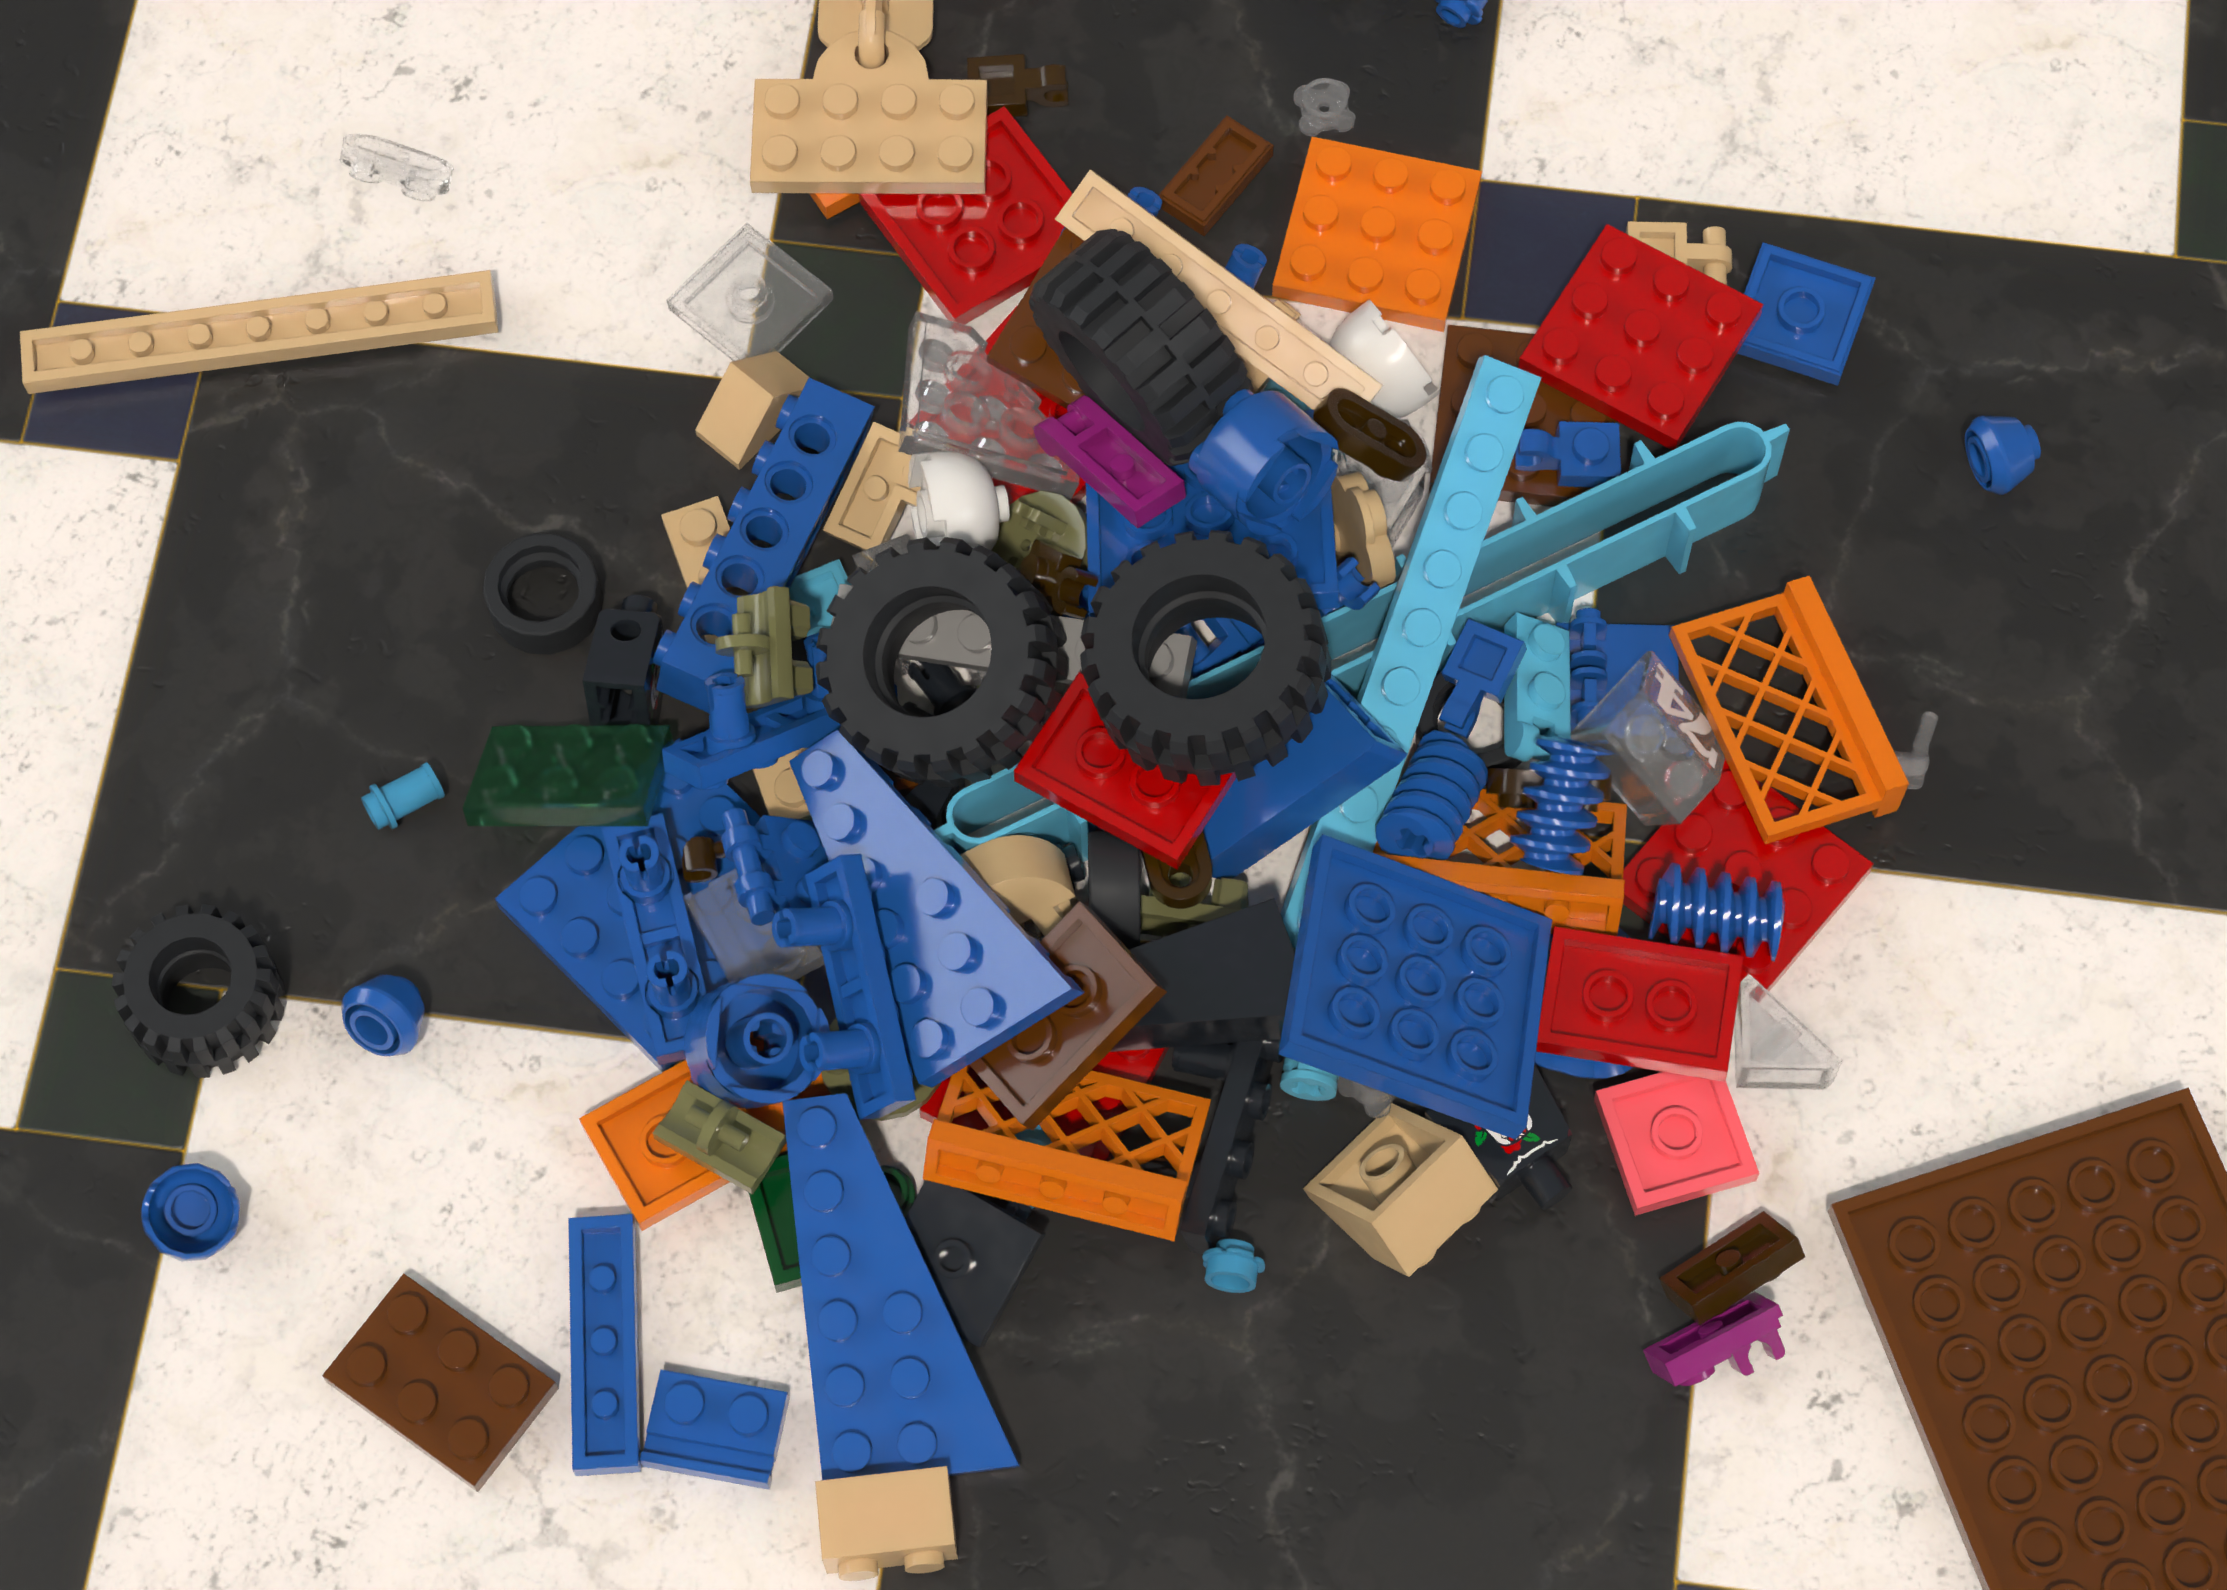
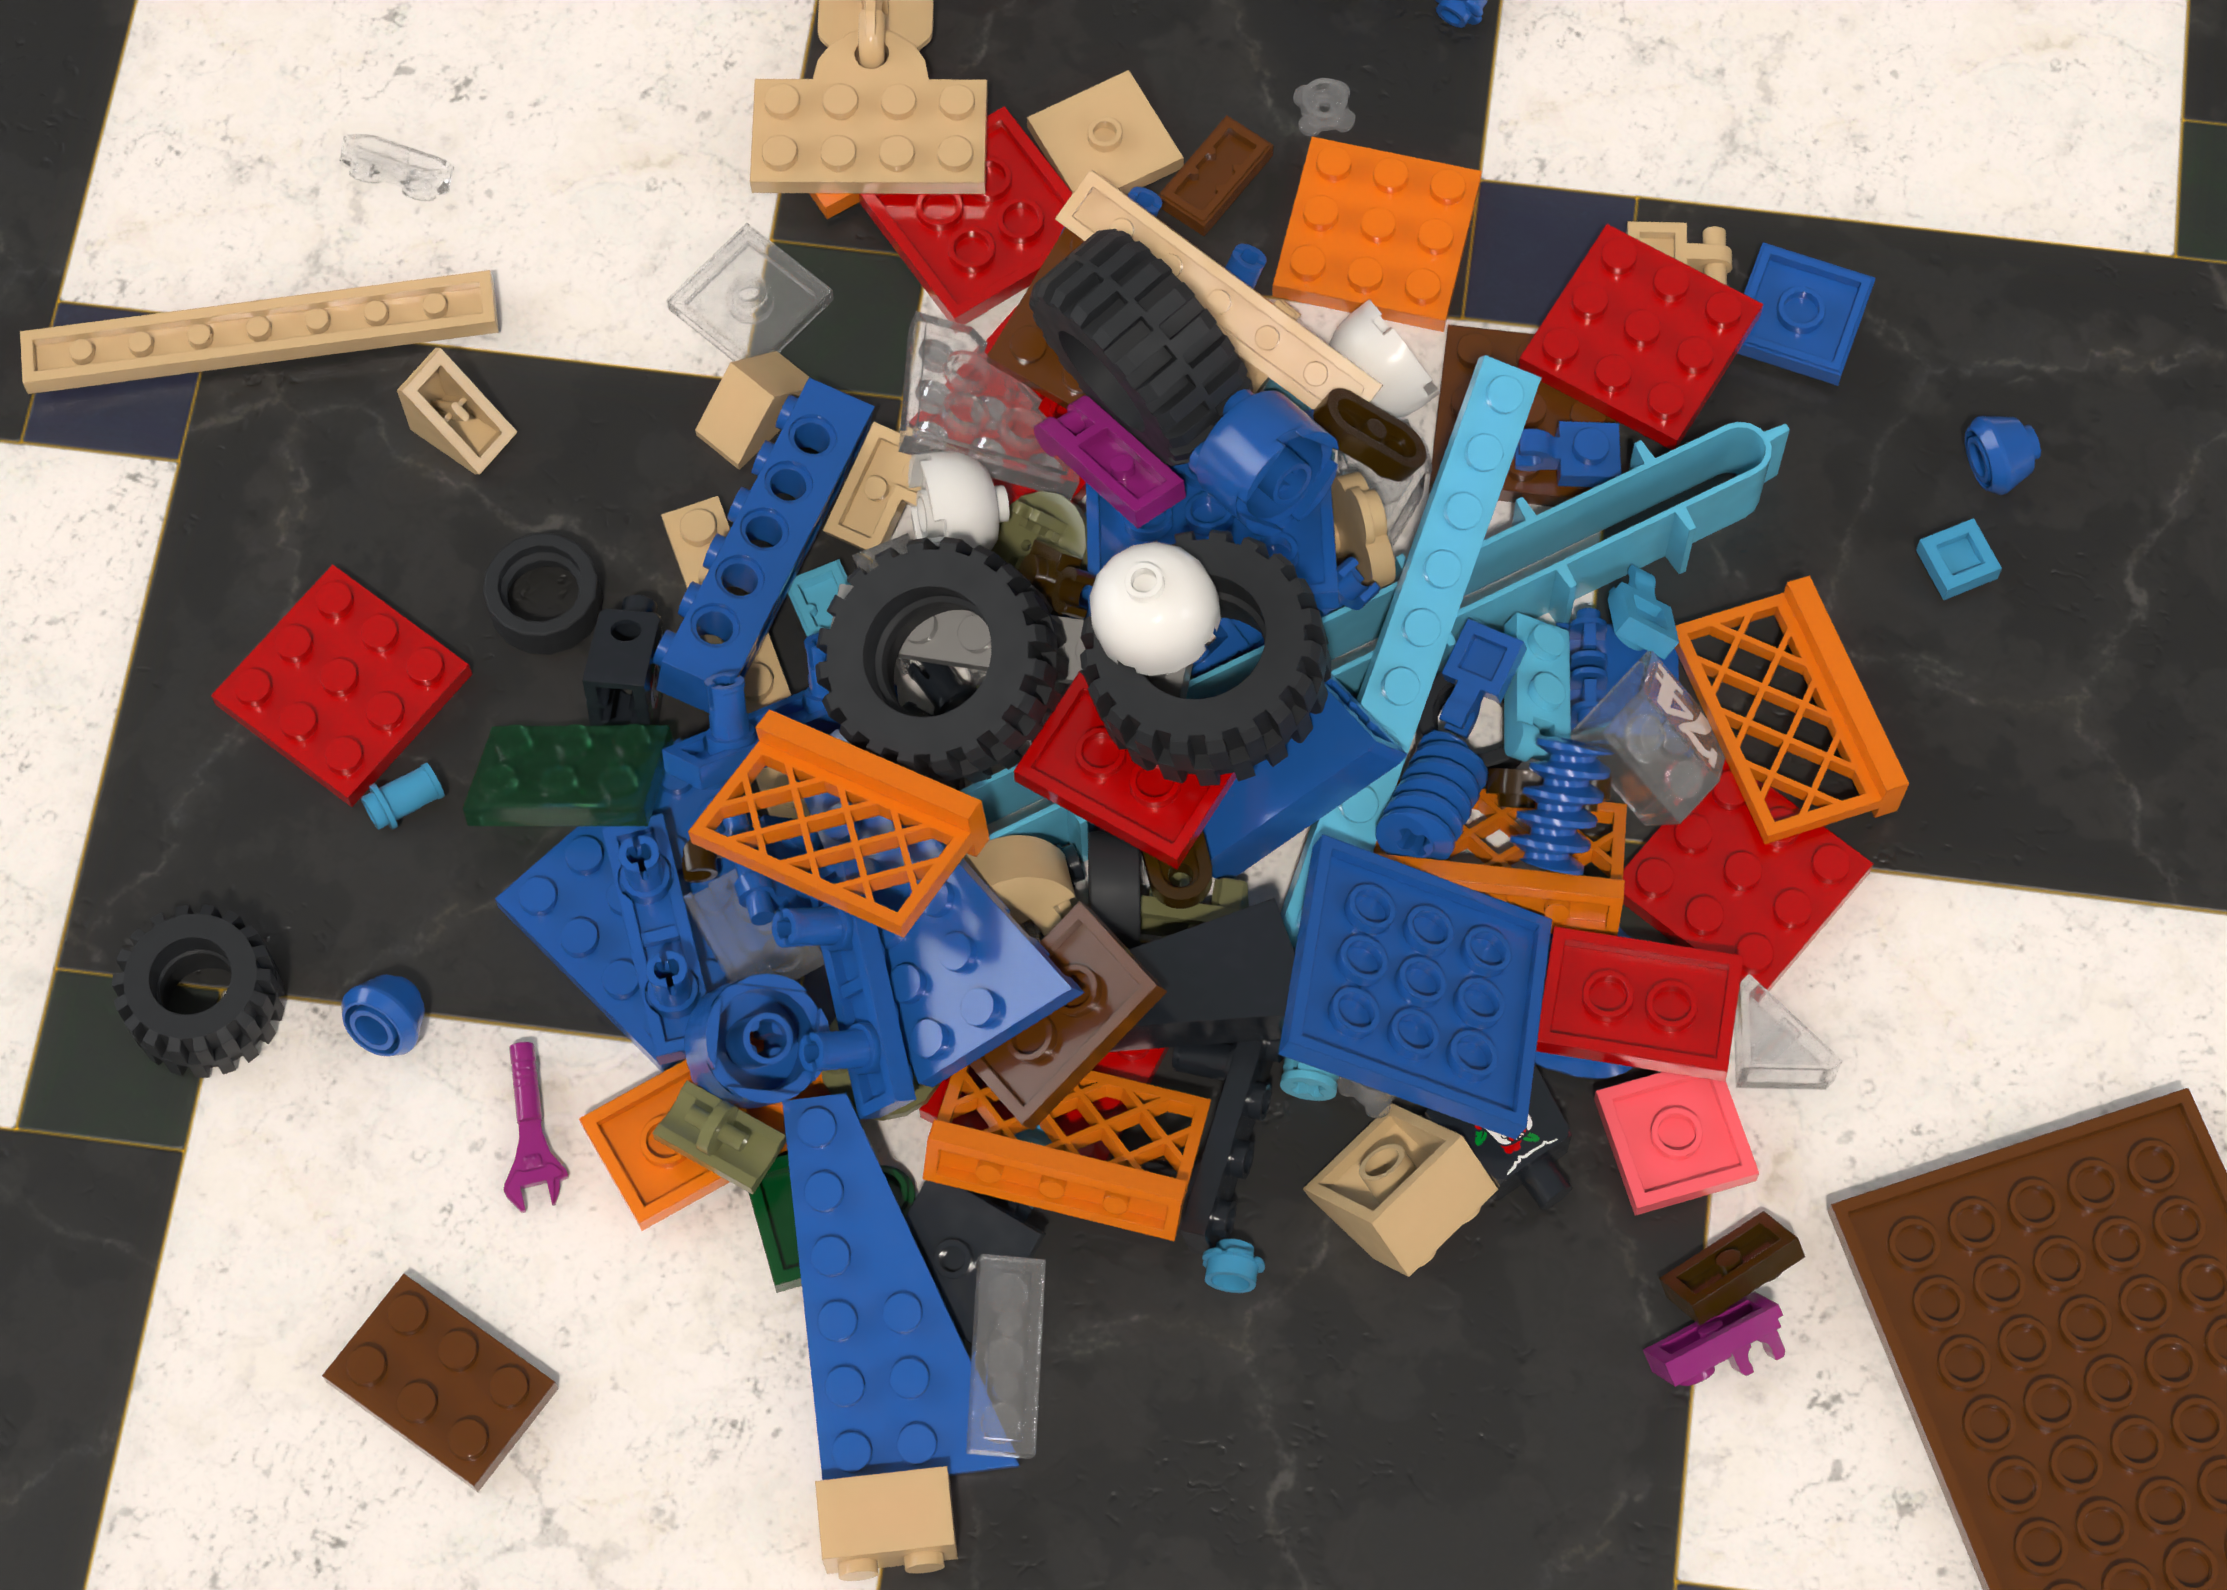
(190, 1212): blue hair -> none
(342, 685): none -> red plate
(453, 413): none -> tan slope
(533, 1159): none -> magenta piece
(604, 1345): blue plate -> none
(714, 1429): blue plate -> none
(763, 647): olive hips -> none
(874, 789): none -> orange fence
(1006, 1356): none -> clear plate
(1013, 84): dark brown plate -> none
(1107, 132): none -> tan plate
(1154, 608): none -> white cylinder
(1640, 618): none -> dark azure plate
(1718, 910): blue piece -> none
(1917, 762): clear hand -> none
(1958, 559): none -> dark azure plate

